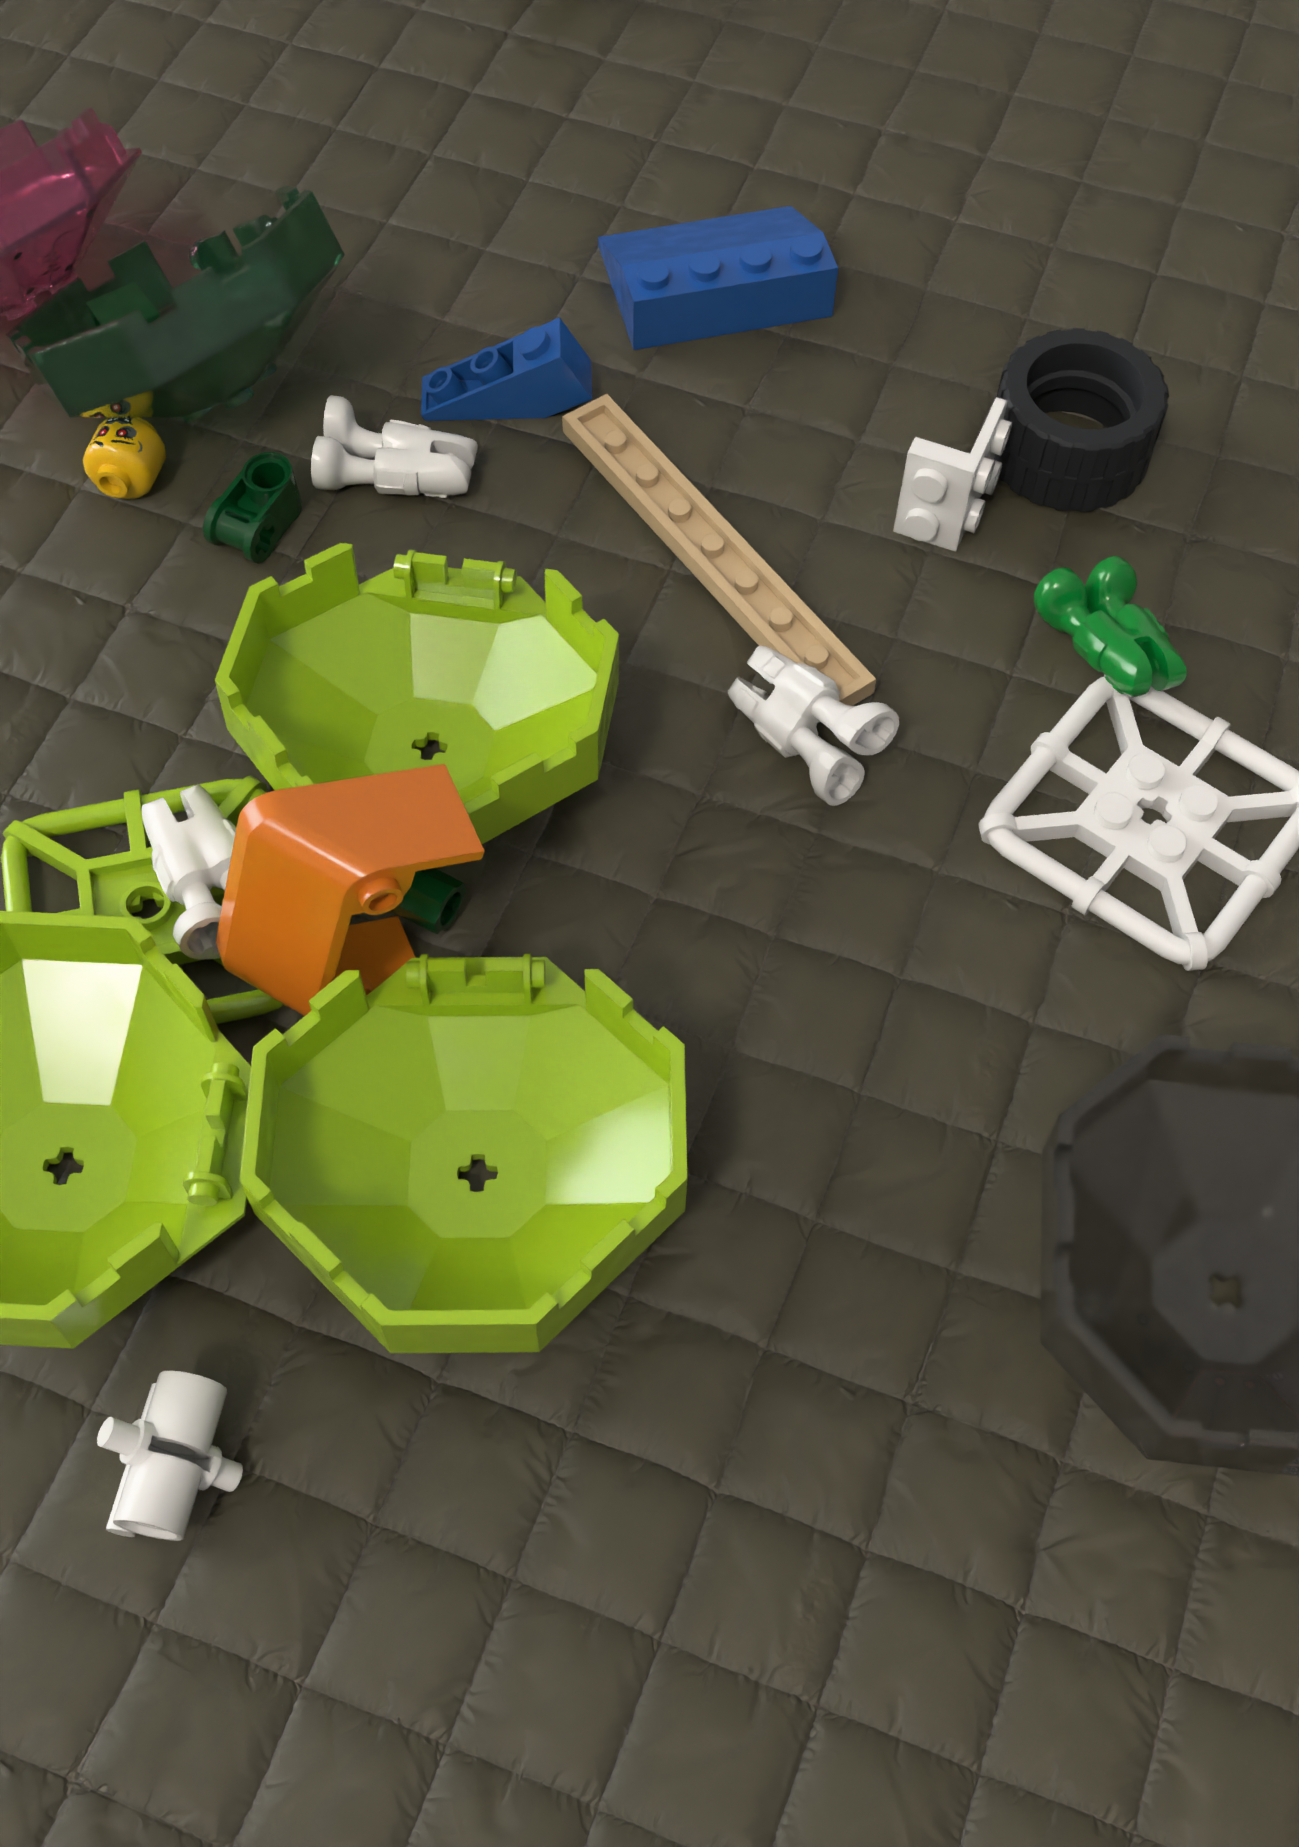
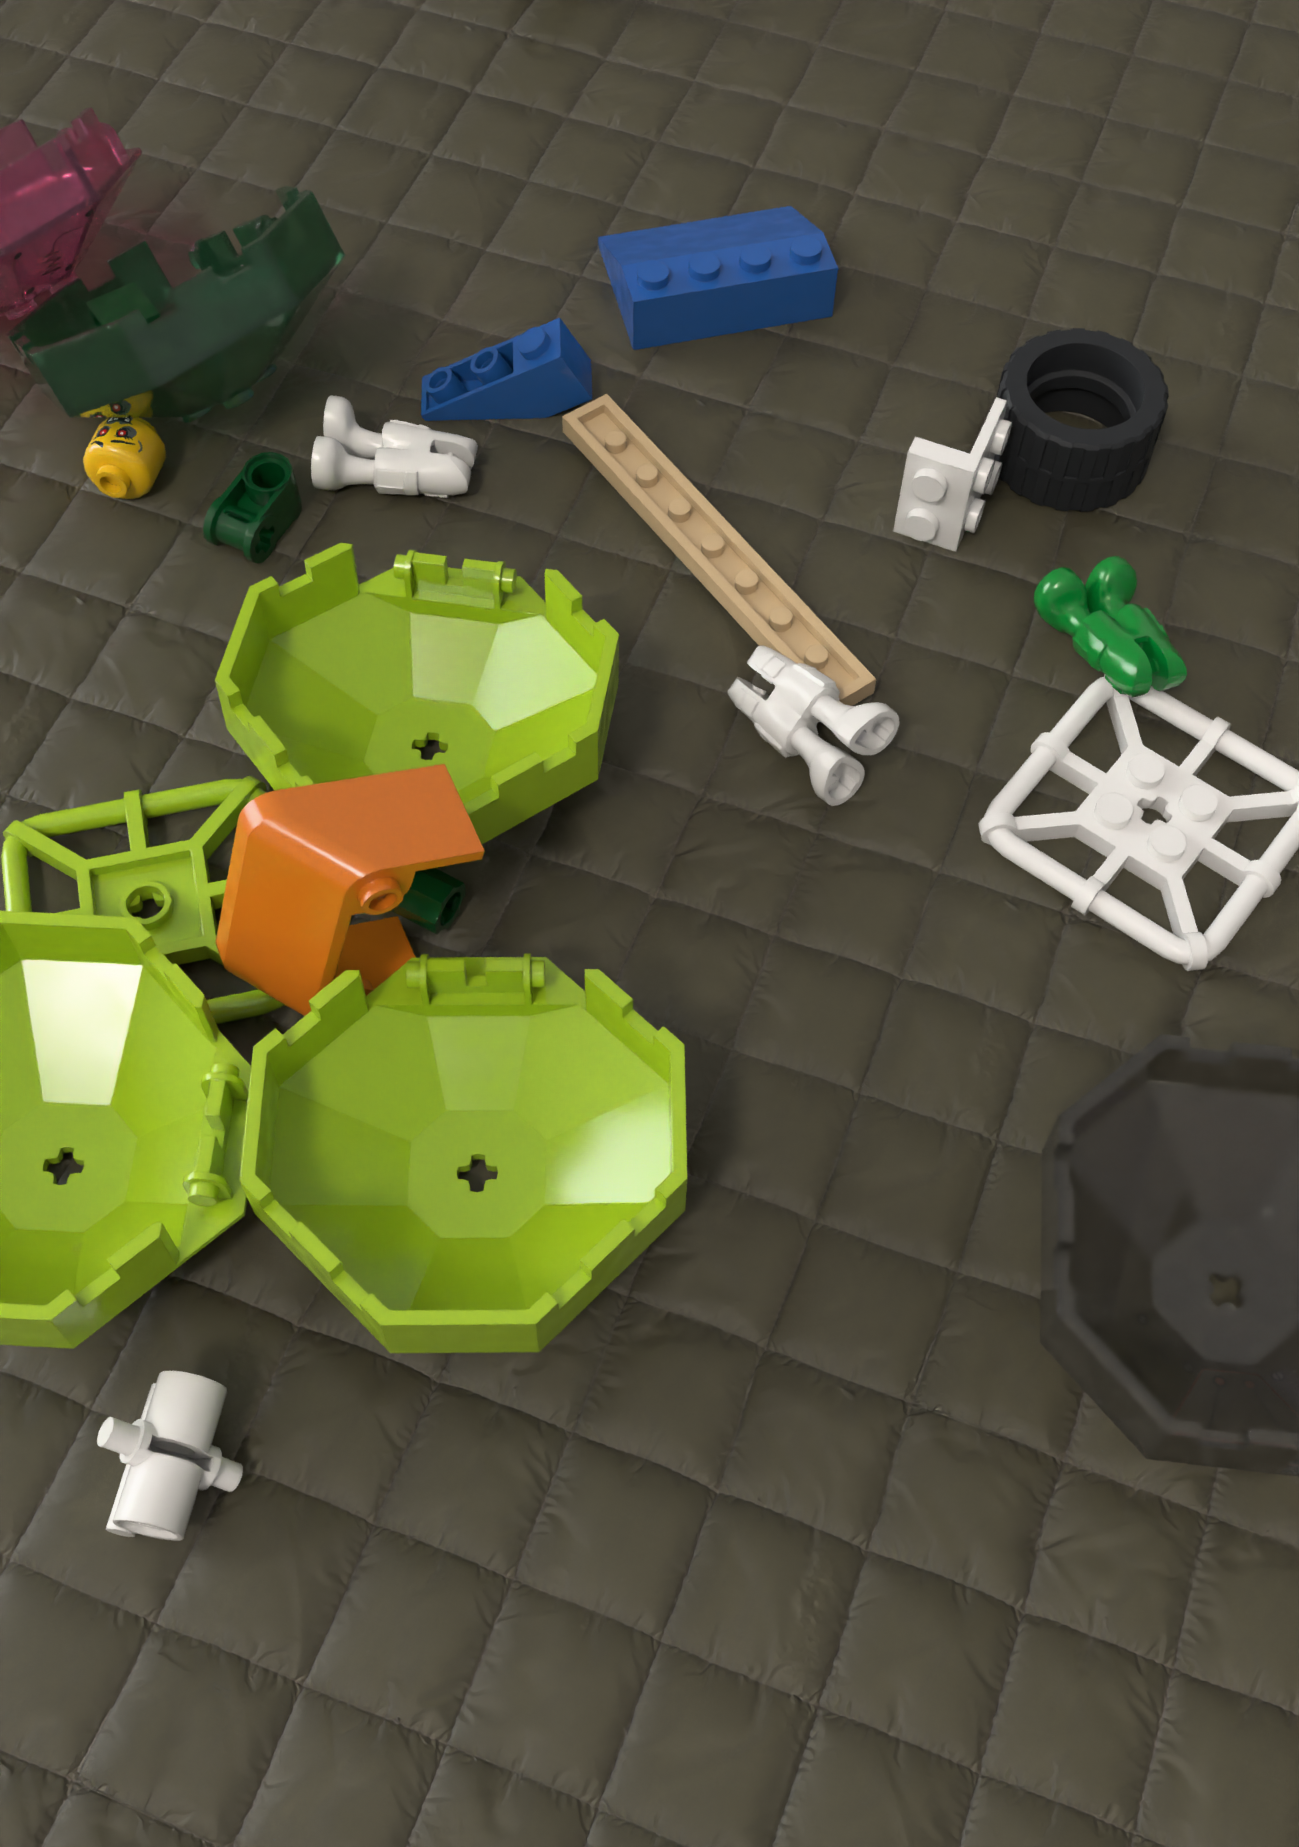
(189, 862): white piece -> none

